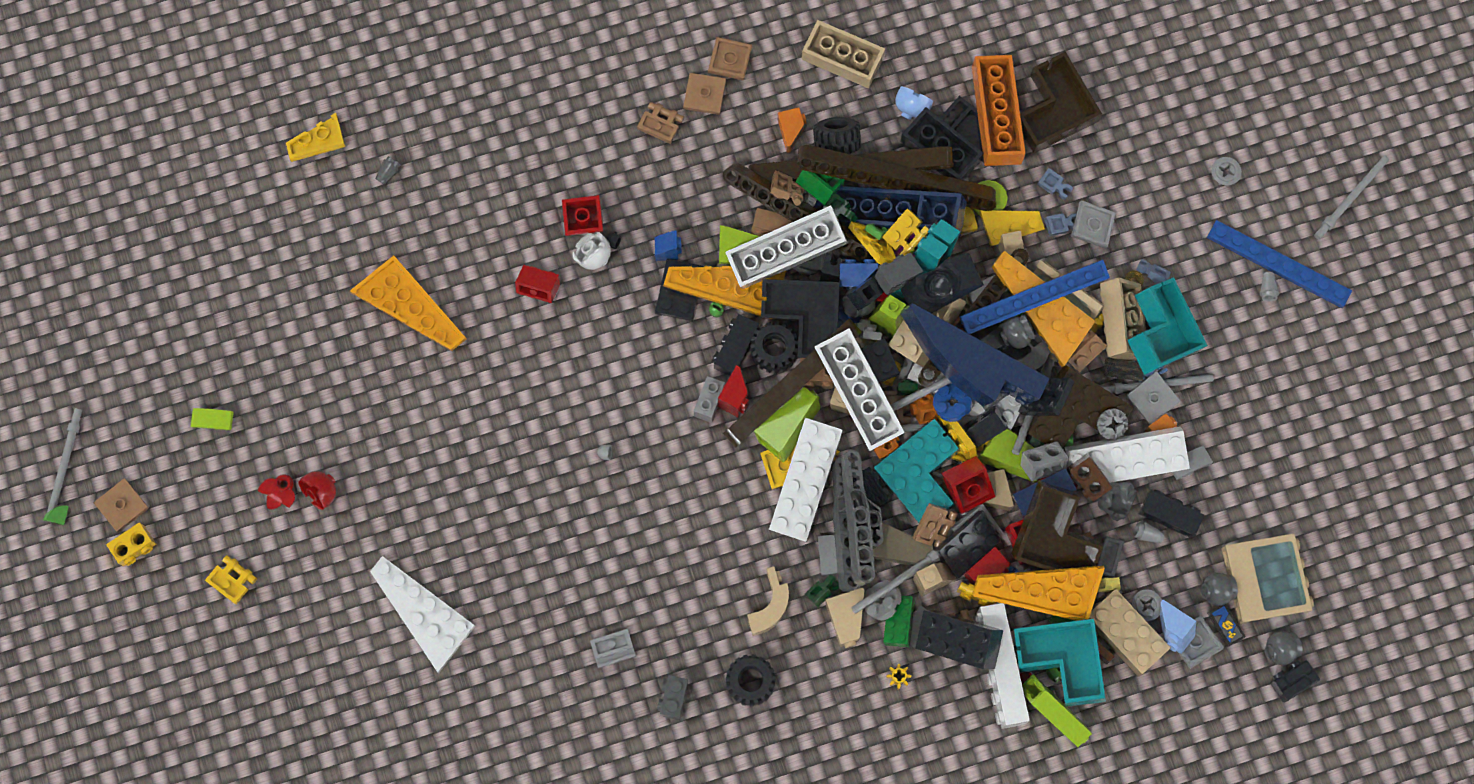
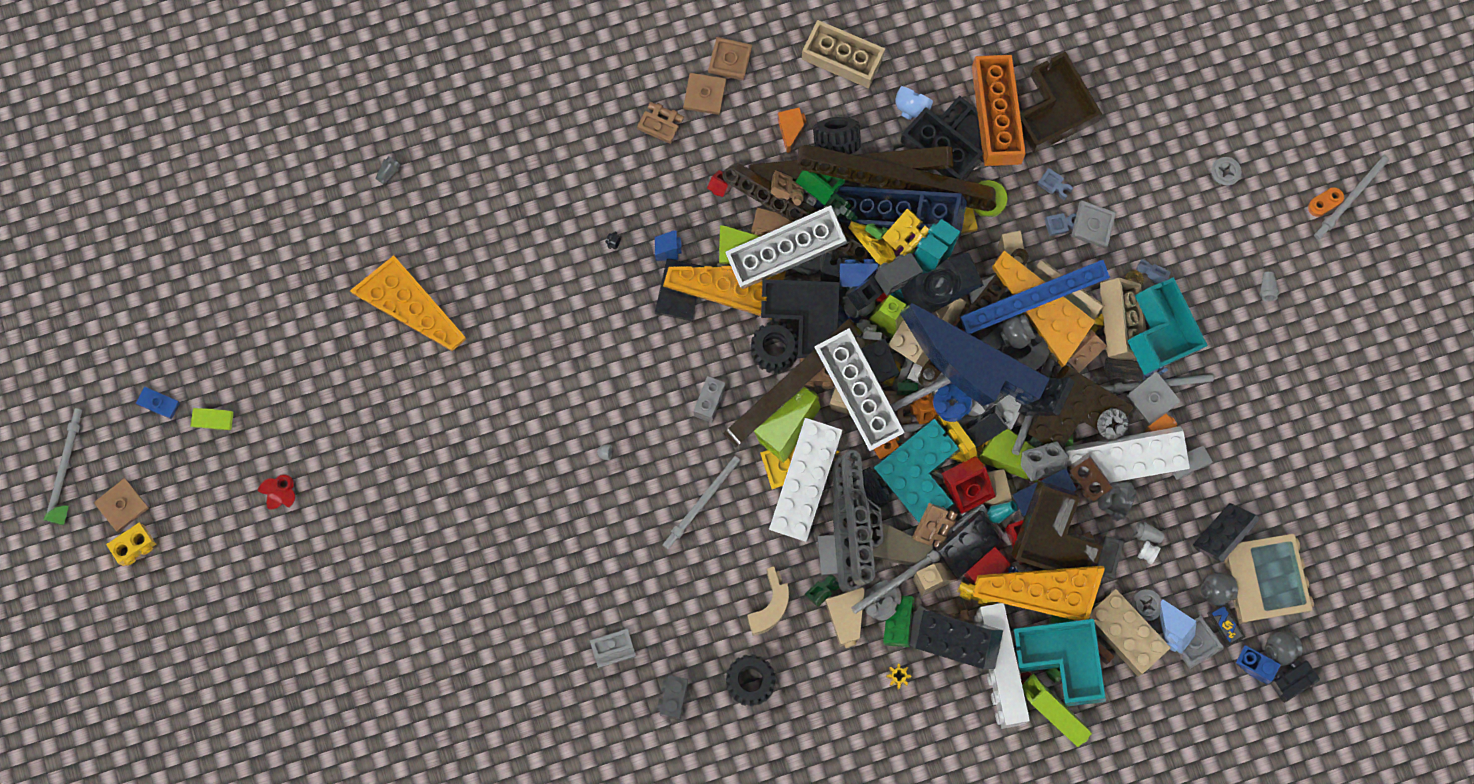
(157, 403): none -> blue plate
(228, 585): yellow plate -> none
(319, 488): red cylinder -> none
(321, 139): yellow wing -> none
(428, 618): white wing -> none
(537, 283): red brick -> none
(582, 215): red slope -> none
(592, 251): white cylinder -> none
(678, 530): none -> light grey bar
(714, 312): bright green hinge -> none
(718, 185): none -> red plate
(734, 394): red slope -> none
(735, 344): black brick -> none
(999, 512): none -> teal cone
(1005, 222): yellow wing -> none
(1109, 584): light yellow piece -> none
(1148, 552): none -> white wheel
(1171, 513): black brick -> none
(1226, 532): none -> black plate
(1257, 665): none -> blue slope
(1279, 264): blue plate -> none
(1327, 201): none -> orange plate

